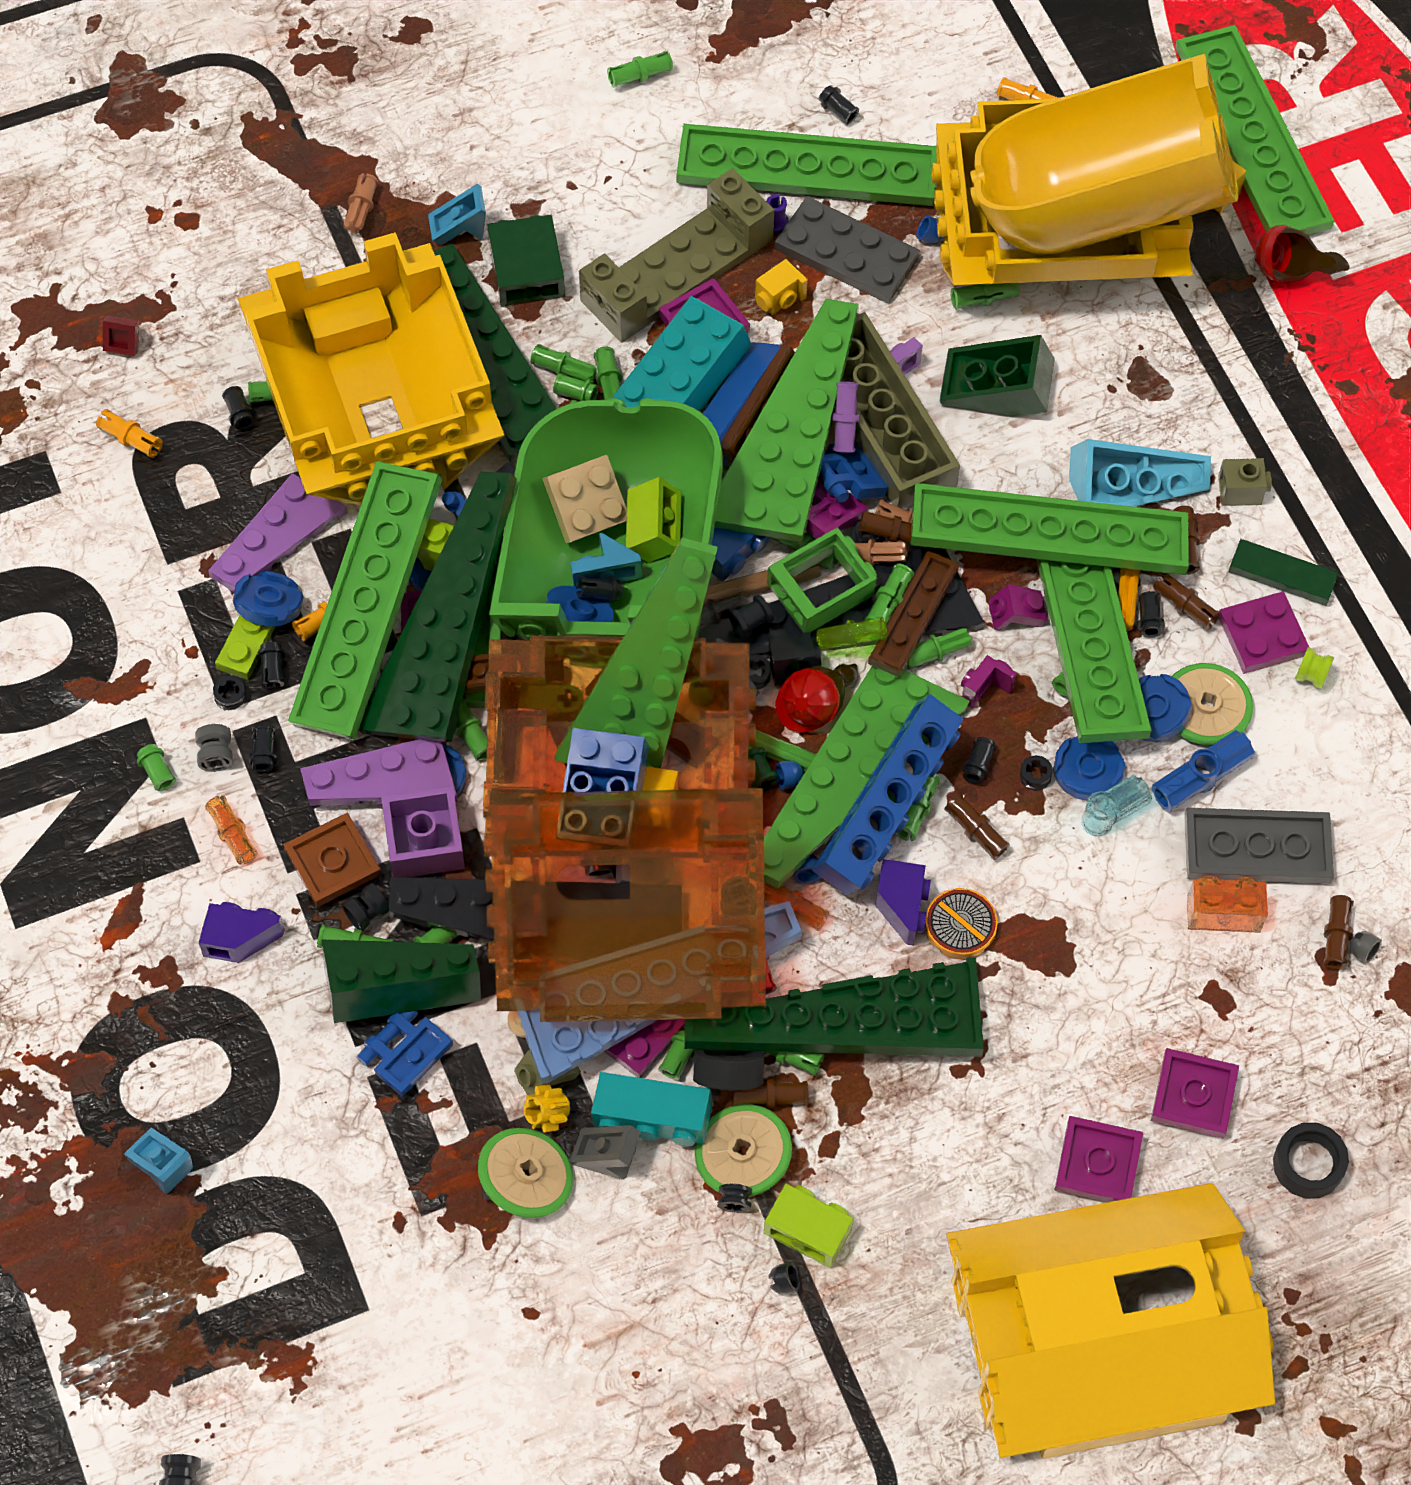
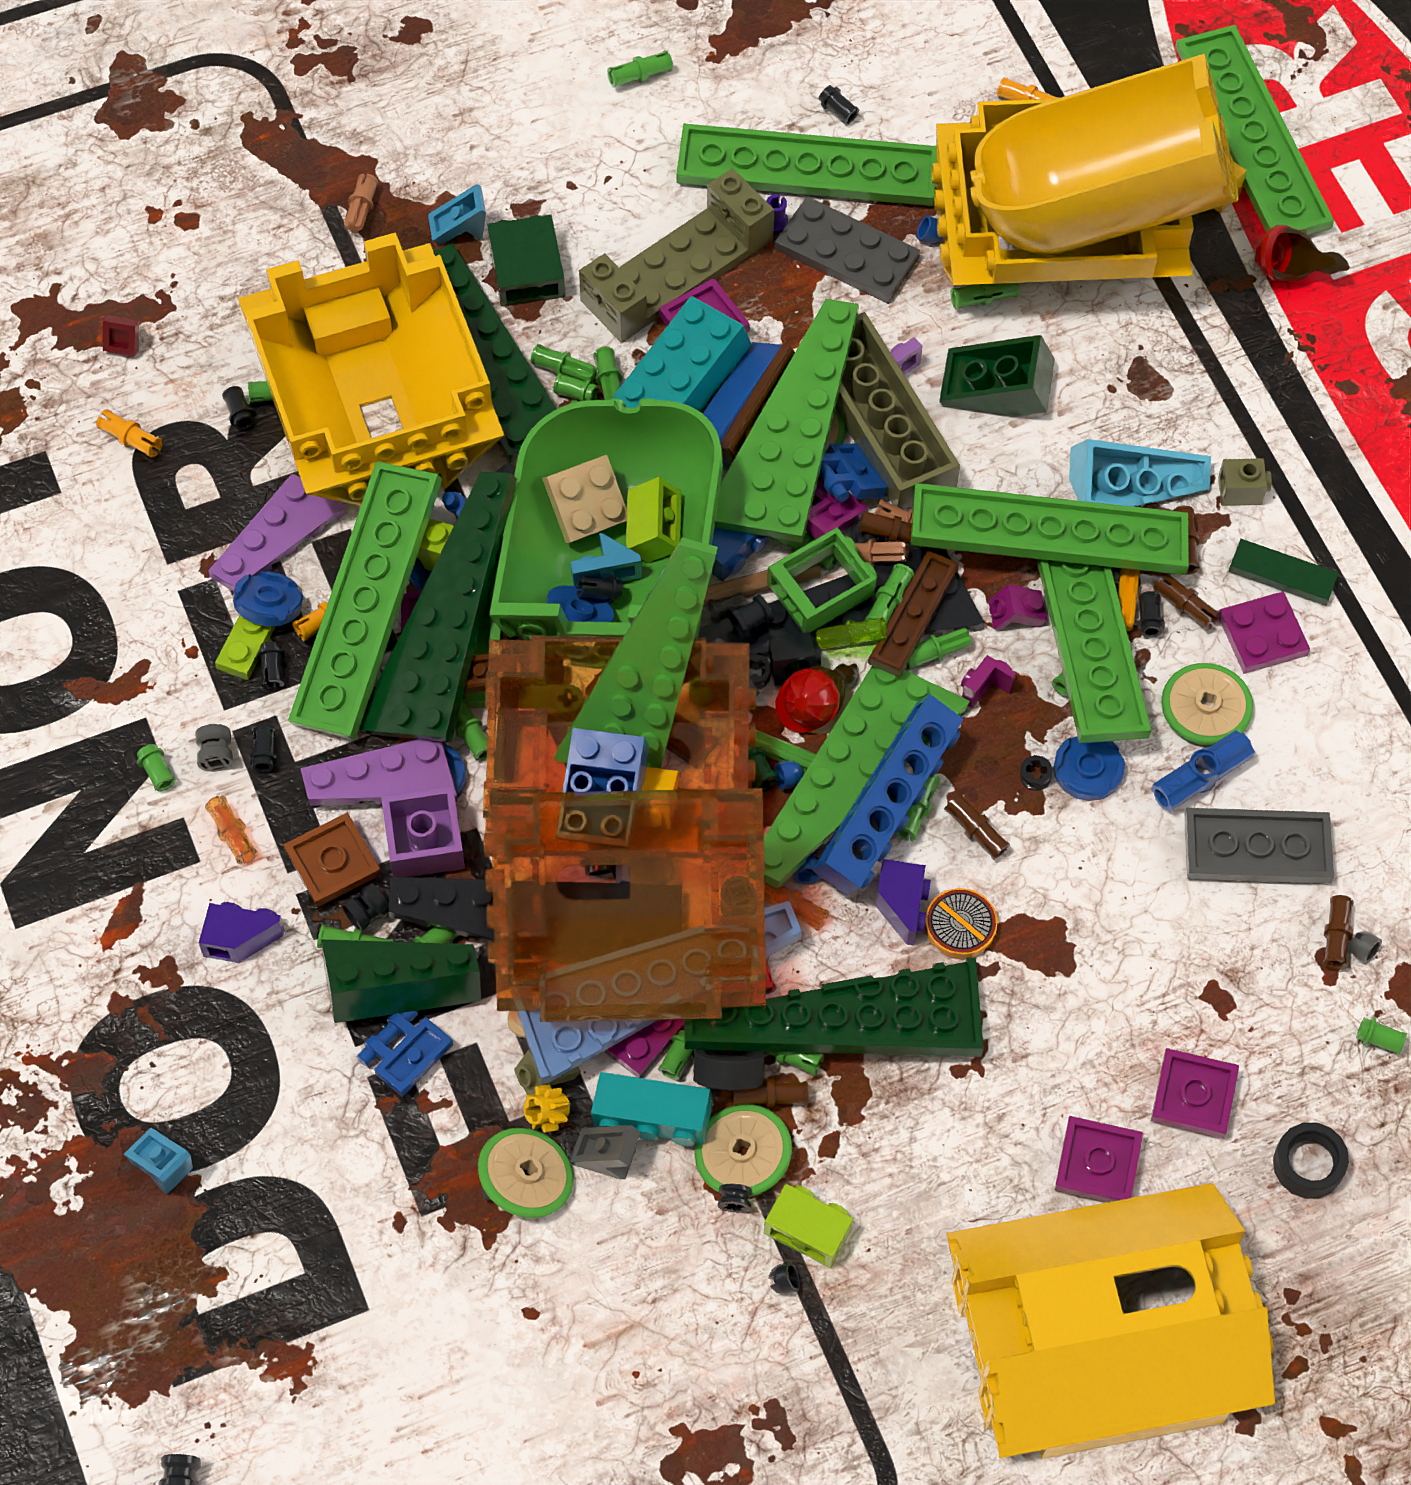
(221, 686): black bush -> none
(780, 287): yellow brick -> none
(845, 416): medium lavender pin -> none
(977, 766): black pin -> none
(1115, 804): clear light blue piece -> none
(1166, 706): blue tile -> none
(1227, 905): clear orange brick -> none
(1314, 668): lime wheel -> none
(1381, 1035): none -> bright green pin

